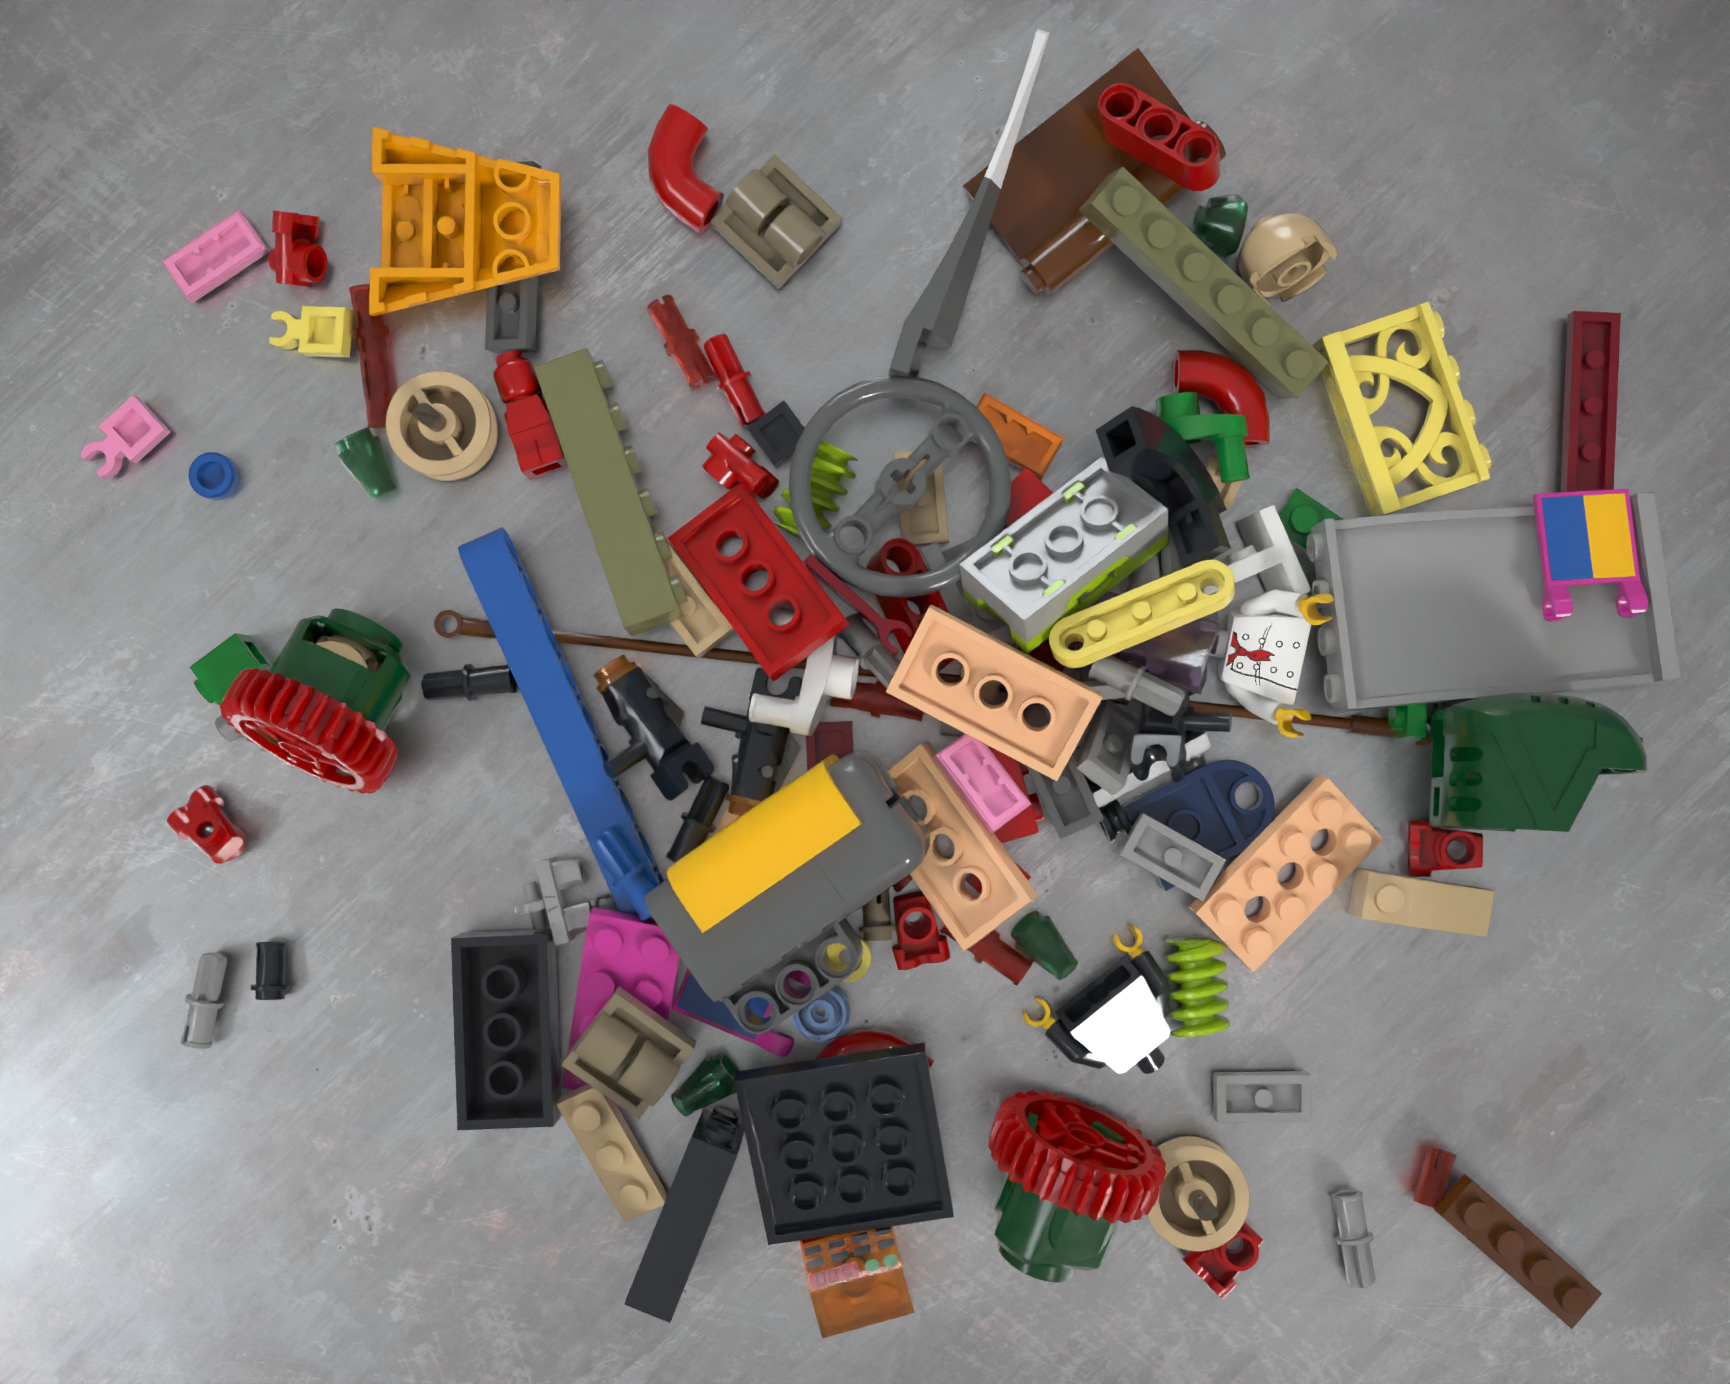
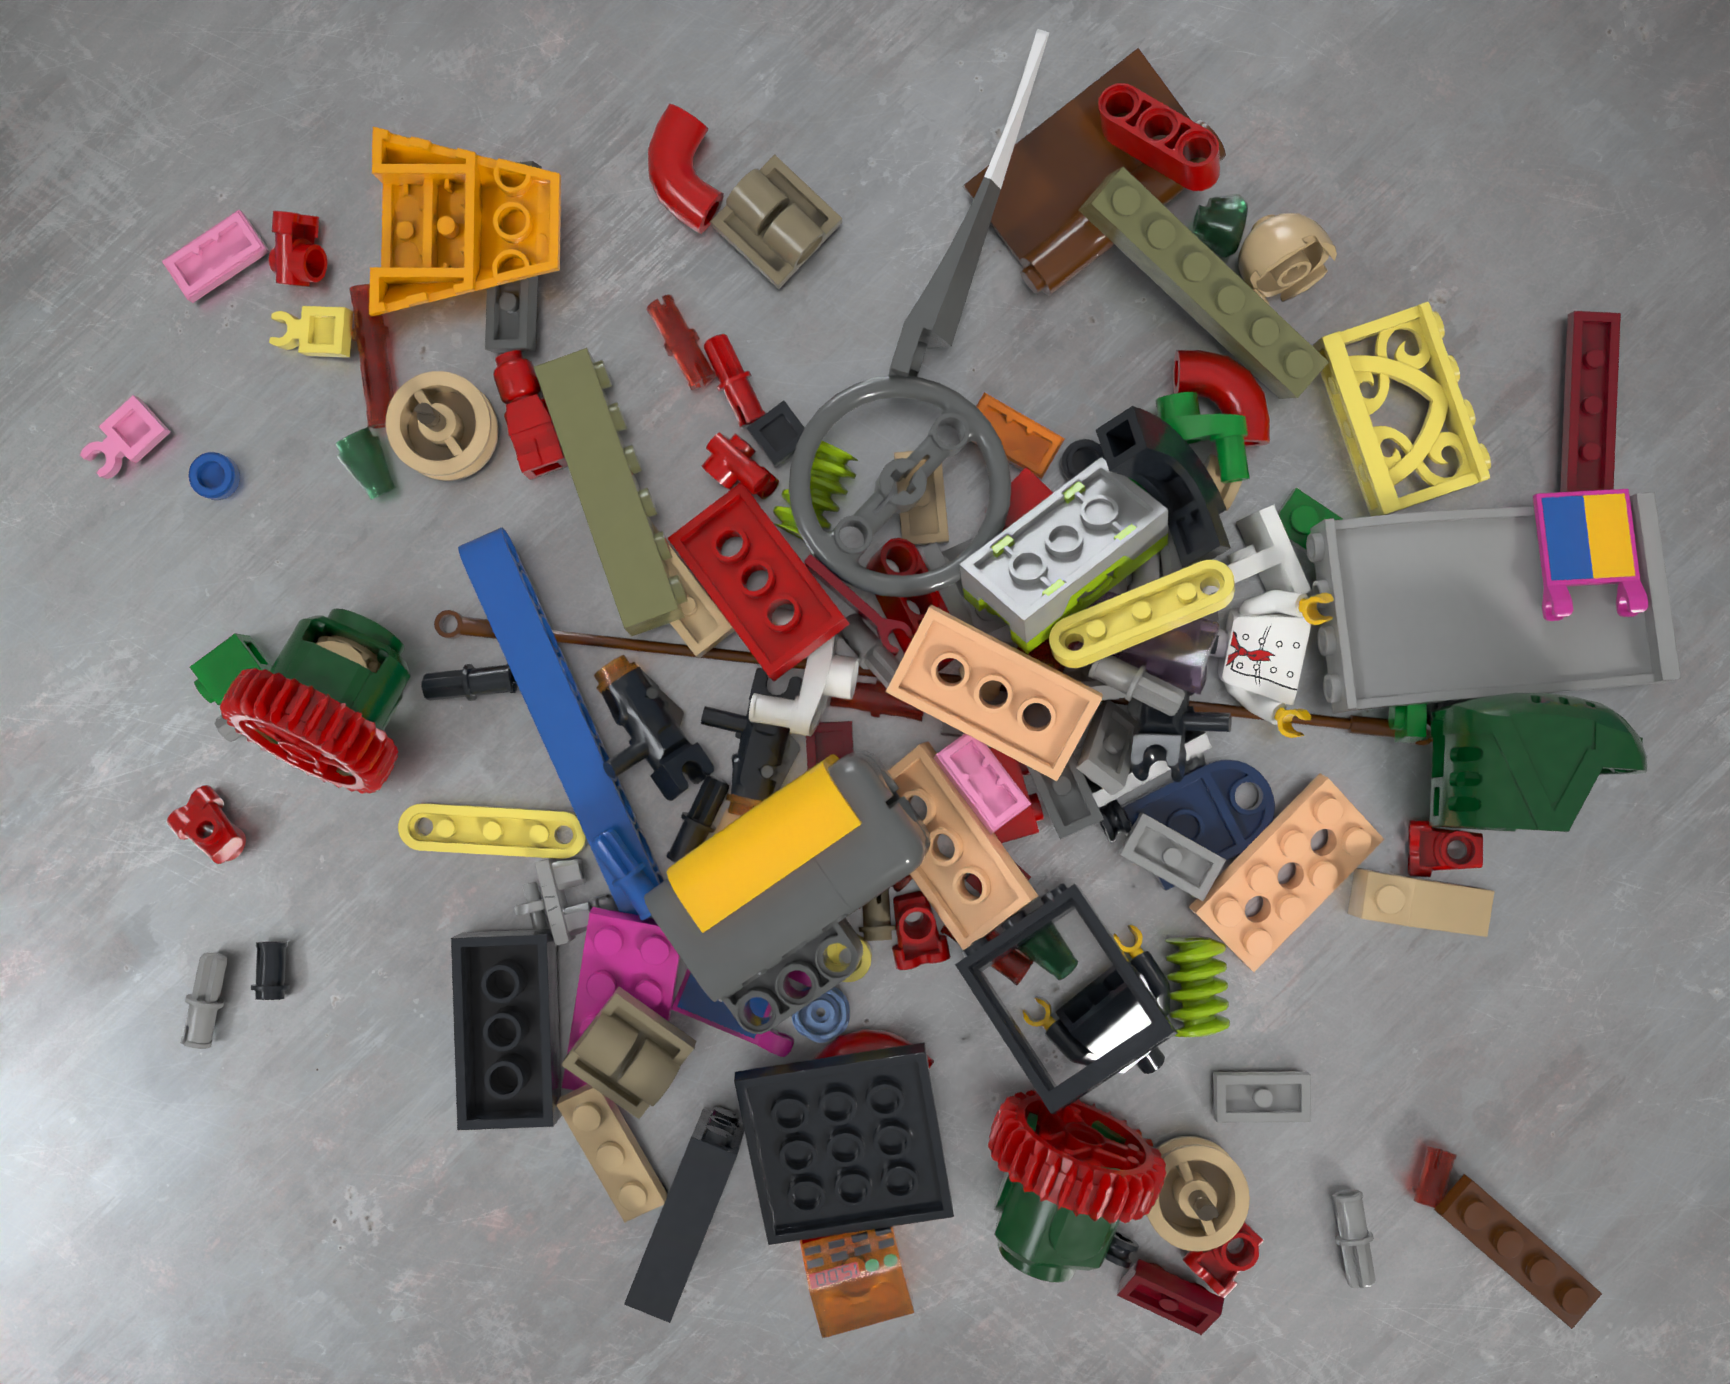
(491, 830): none -> light yellow plate
(706, 1085): clear green cone -> none
(1016, 932): none -> black window
(1080, 456): none -> black plate
(1120, 1250): none -> black bush
(1170, 1296): none -> dark red plate

